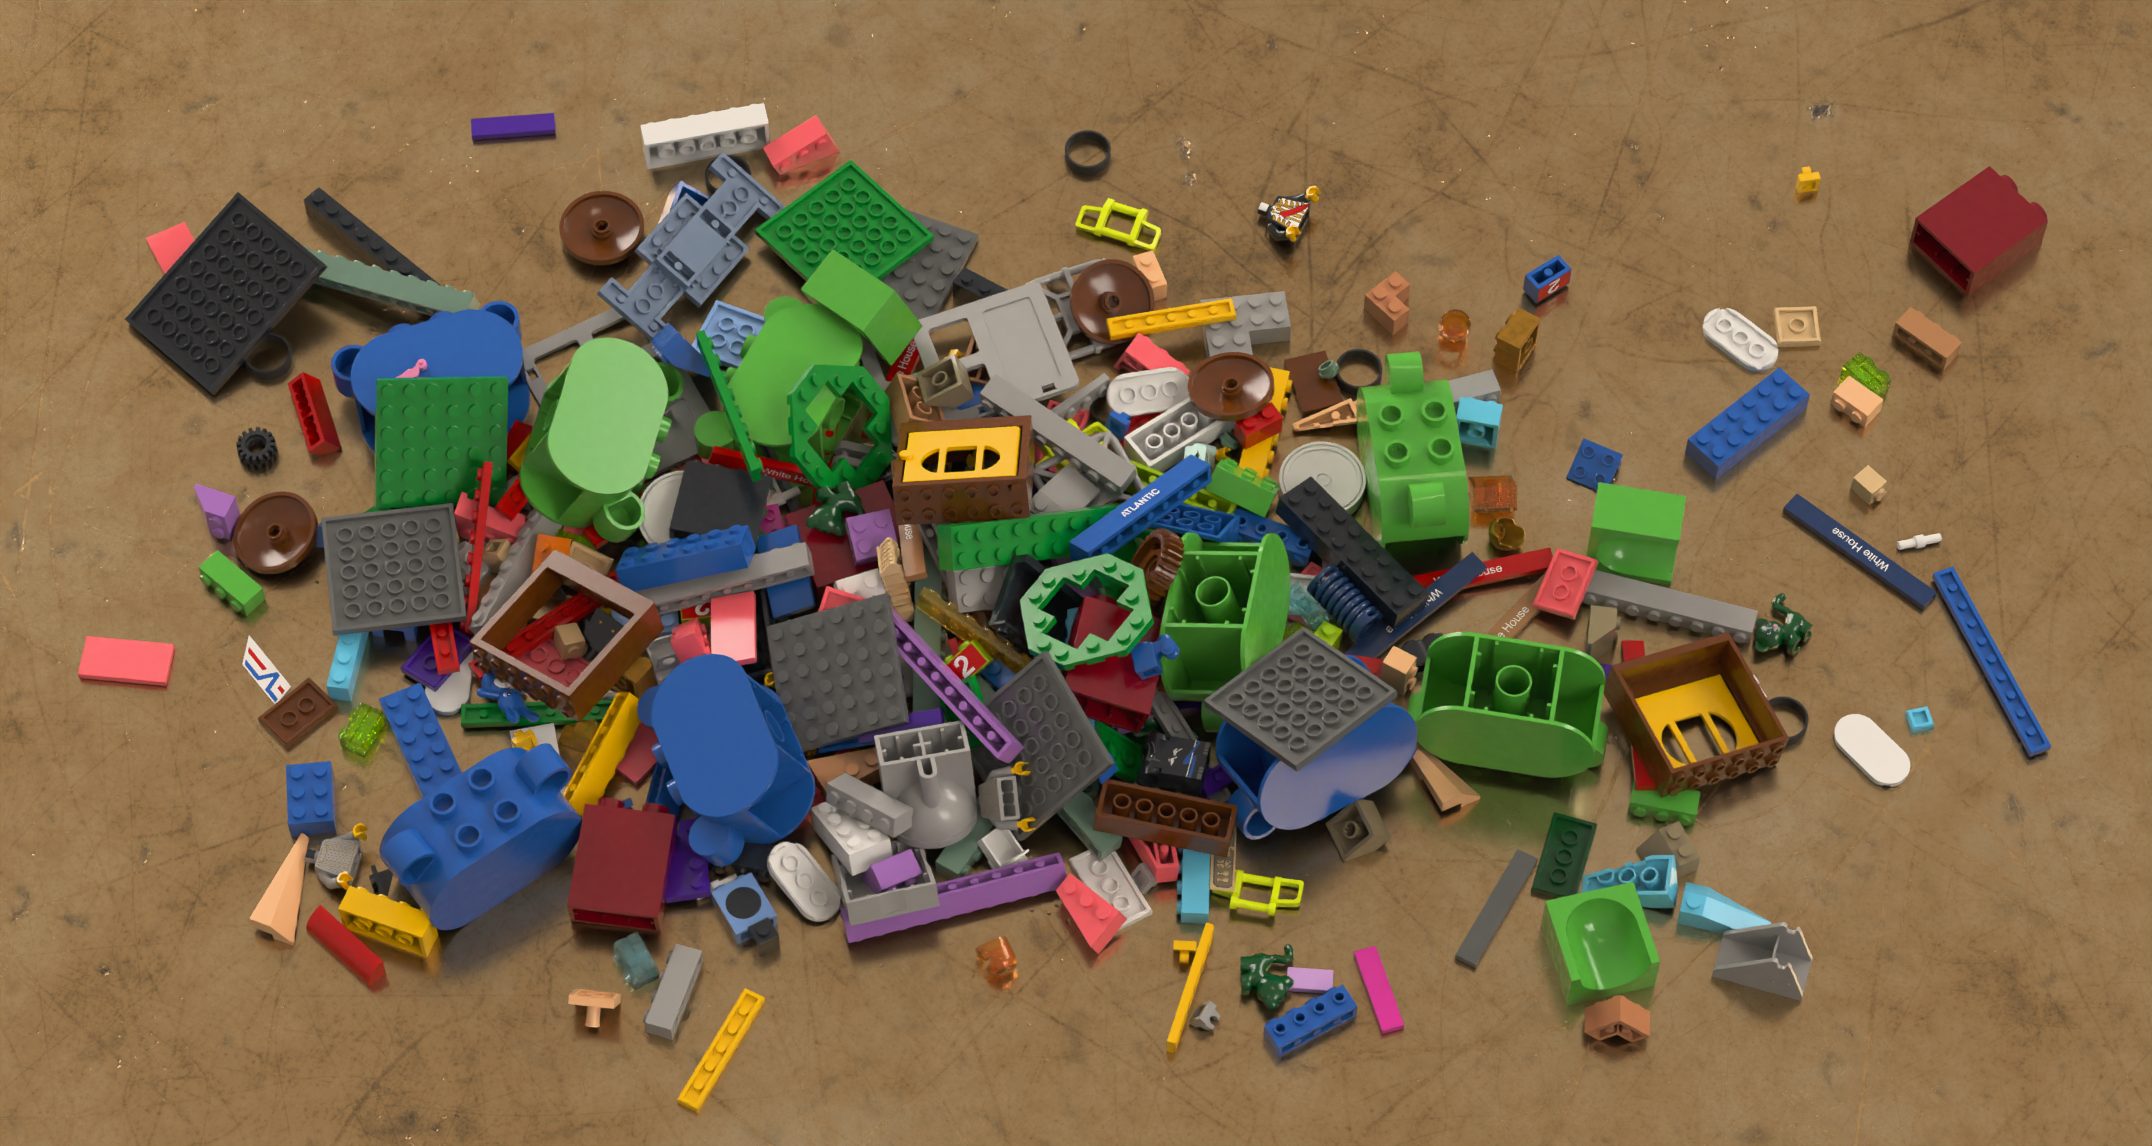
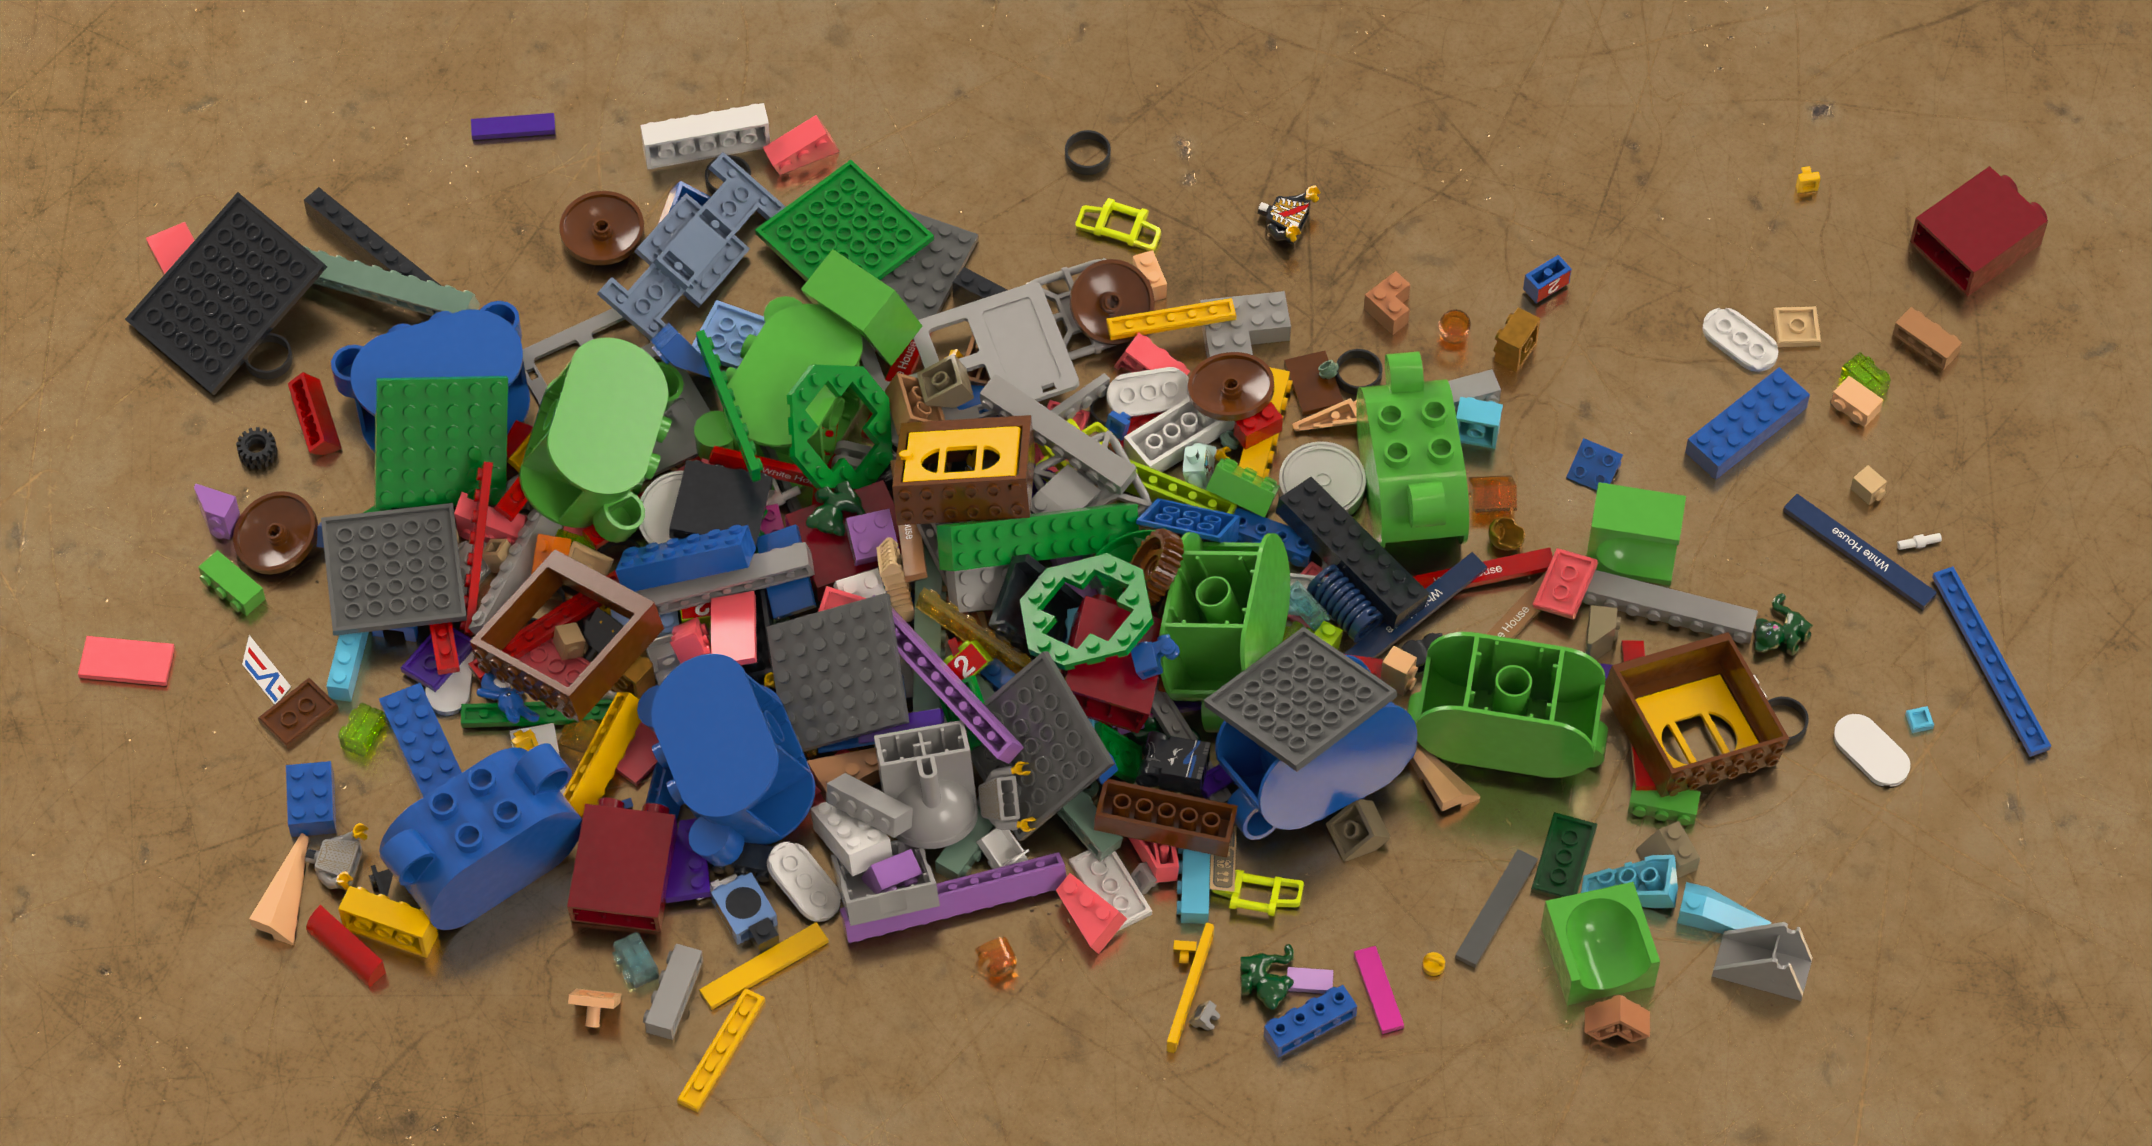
(414, 372): bright pink piece -> none
(763, 966): none -> yellow tile
(1142, 509): blue brick -> none
(1433, 964): none -> yellow tile

